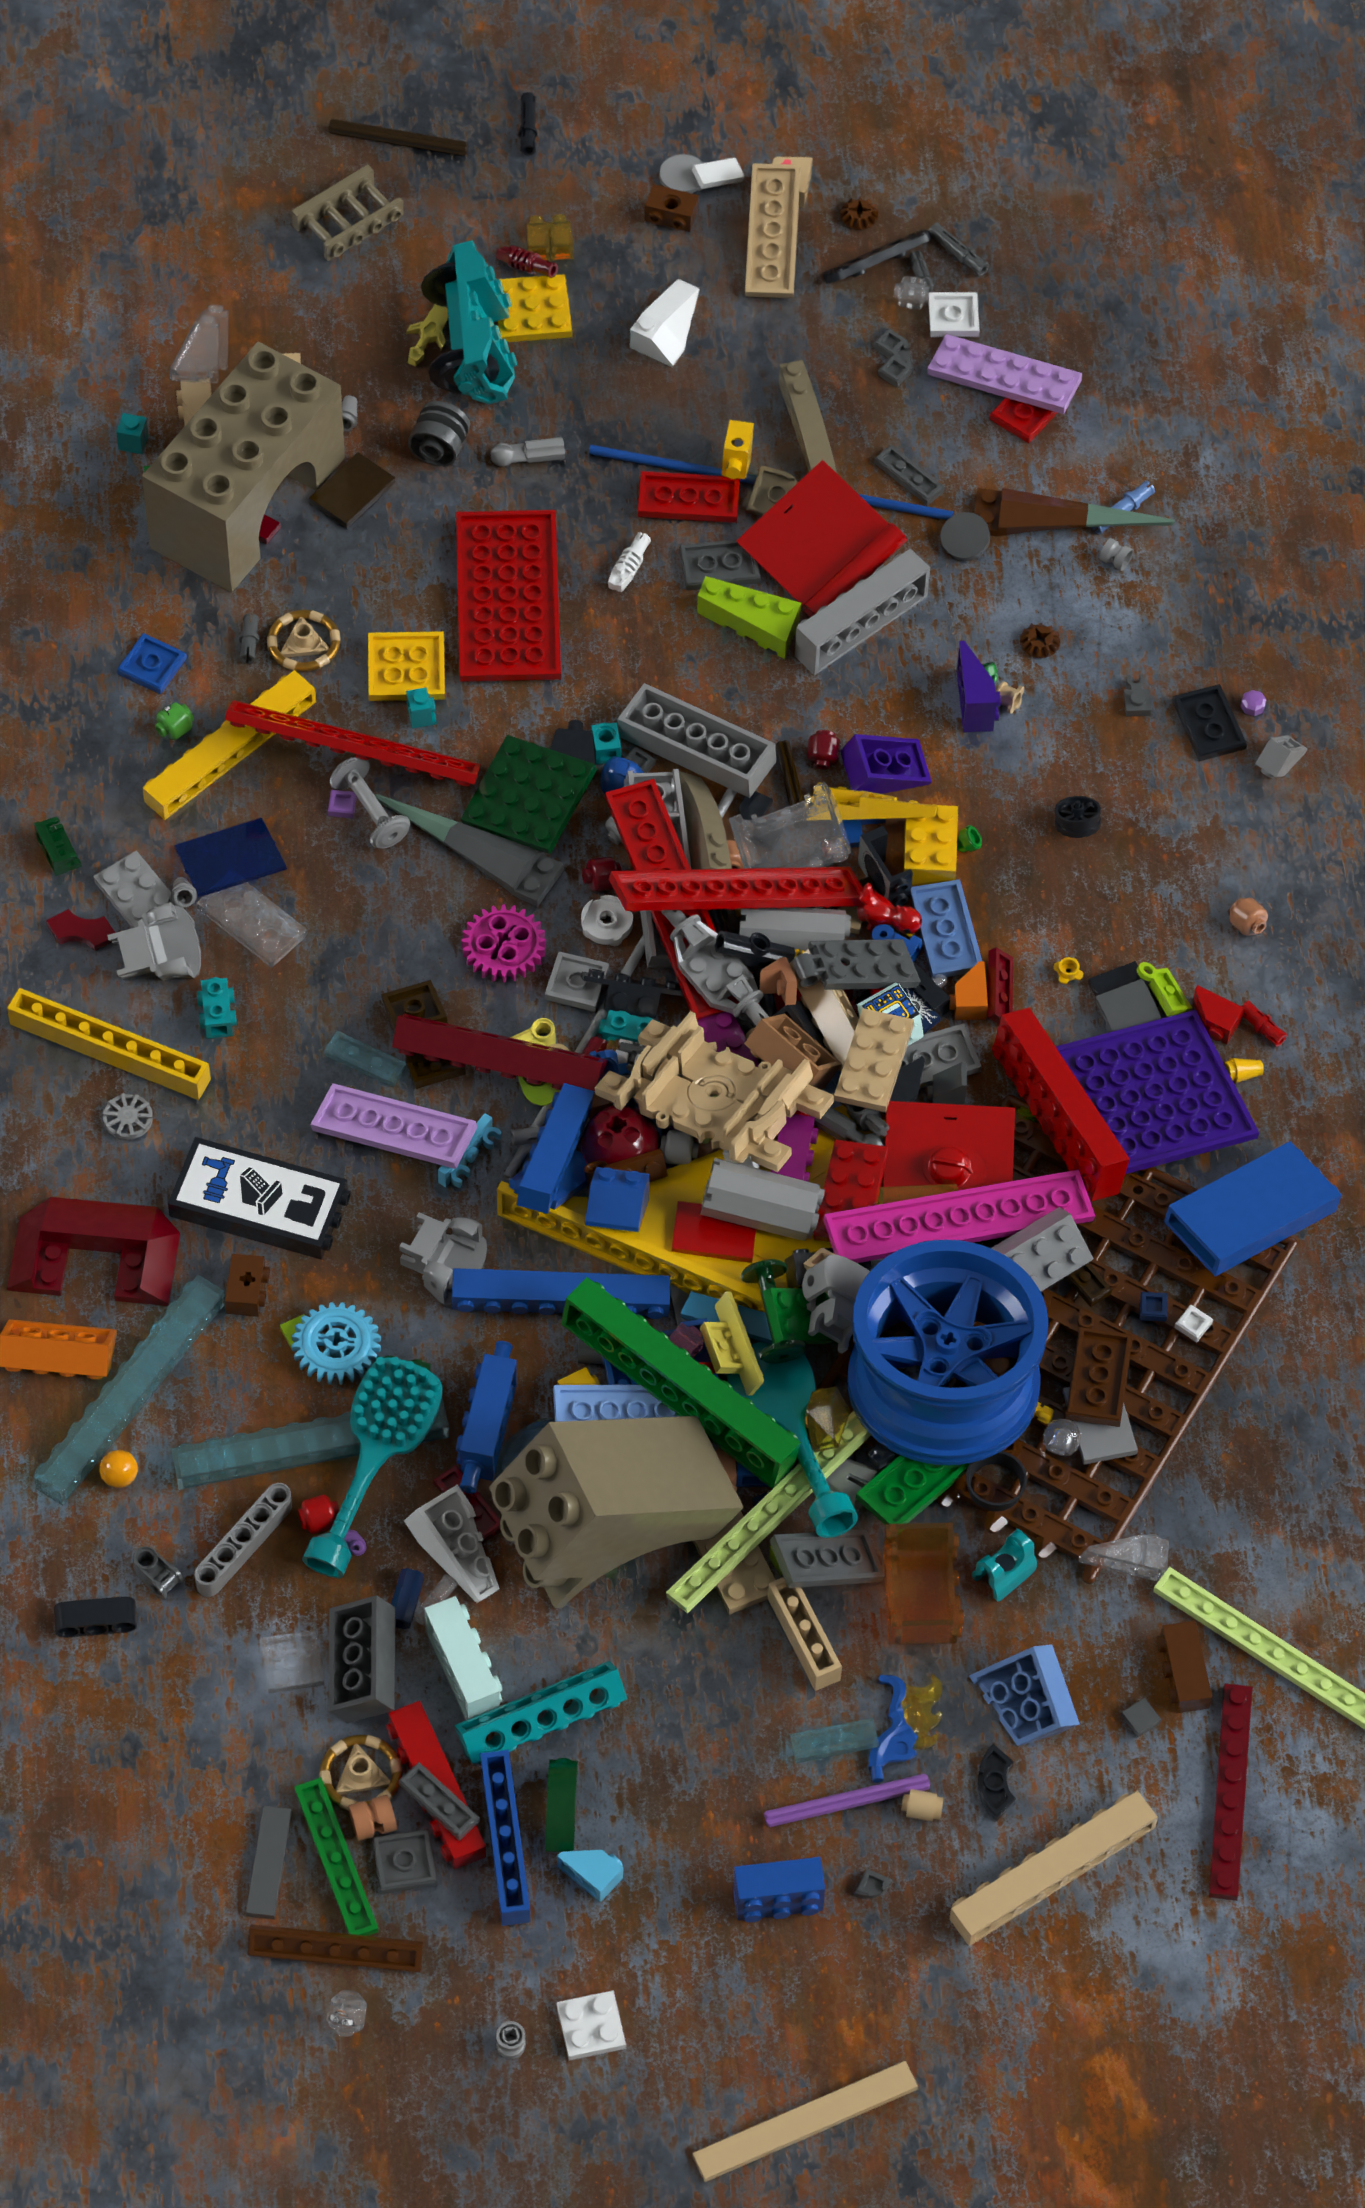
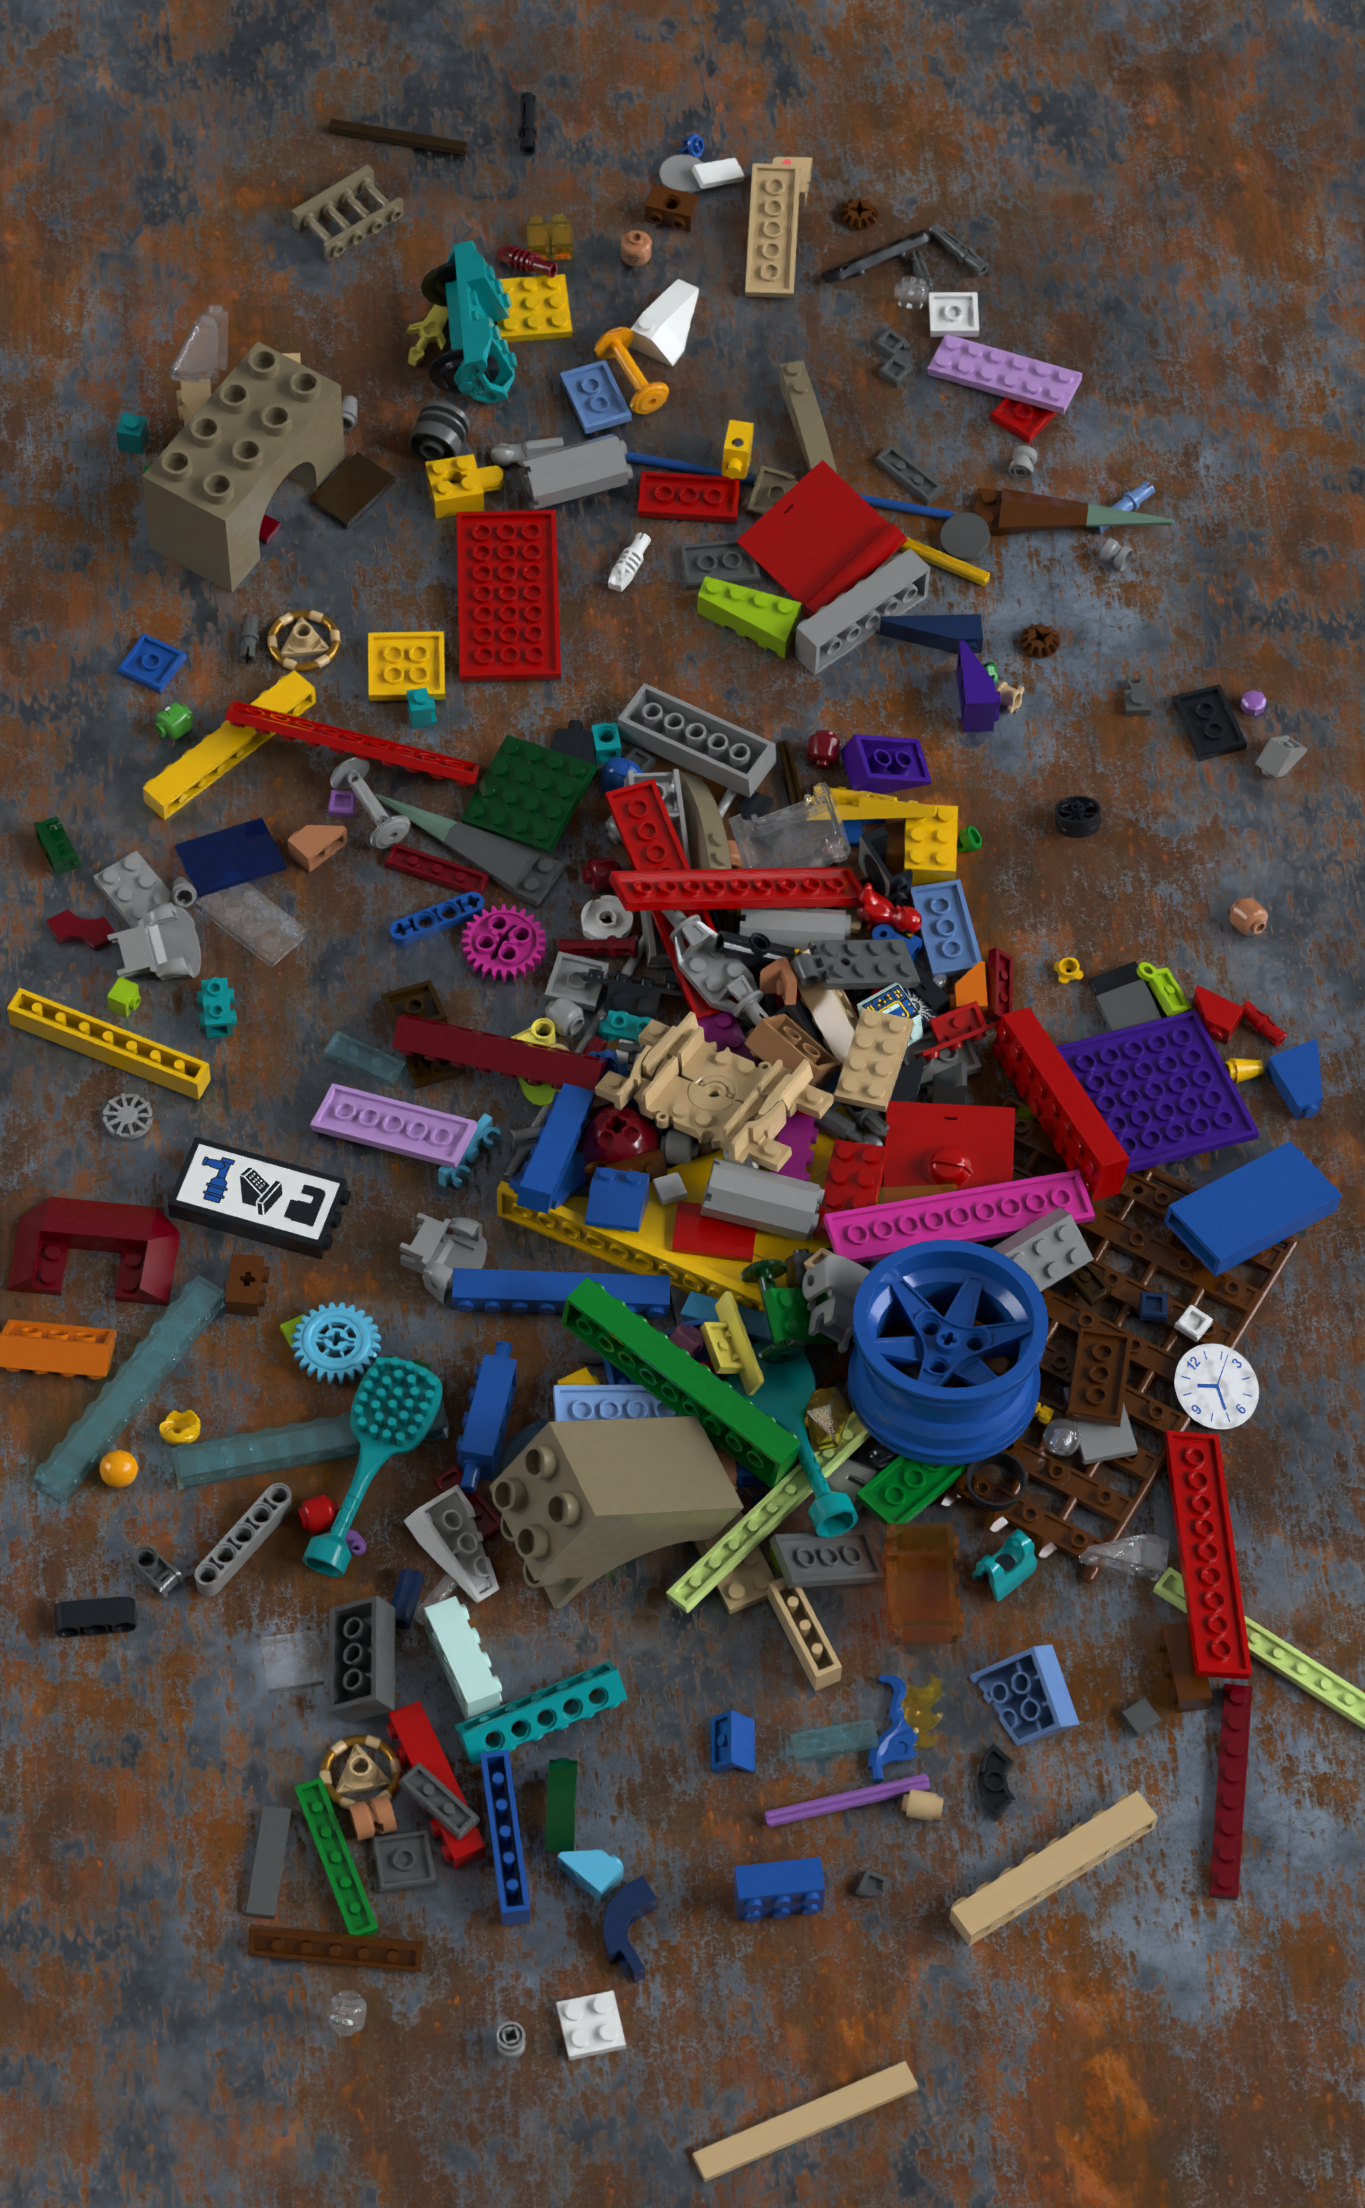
(123, 997): none -> lime plate
(180, 1427): none -> yellow hair
(316, 844): none -> nougat slope
(434, 914): none -> blue beam
(436, 870): none -> dark red tile
(467, 492): none -> yellow brick
(565, 1015): none -> light grey head
(574, 471): none -> light grey brick
(595, 396): none -> medium blue plate
(611, 946): none -> dark red pin
(623, 1911): none -> dark blue arch
(635, 248): none -> nougat head
(648, 396): none -> light orange hose
(670, 1188): none -> white tile
(693, 146): none -> blue plate
(732, 1742): none -> blue panel
(936, 631): none -> dark blue slope
(947, 562): none -> yellow axle
(956, 1026): none -> red bracket
(1021, 467): none -> light grey wheel
(1207, 1555): none -> red plate
(1216, 1386): none -> flat silver sticker
(1298, 1078): none -> blue slope

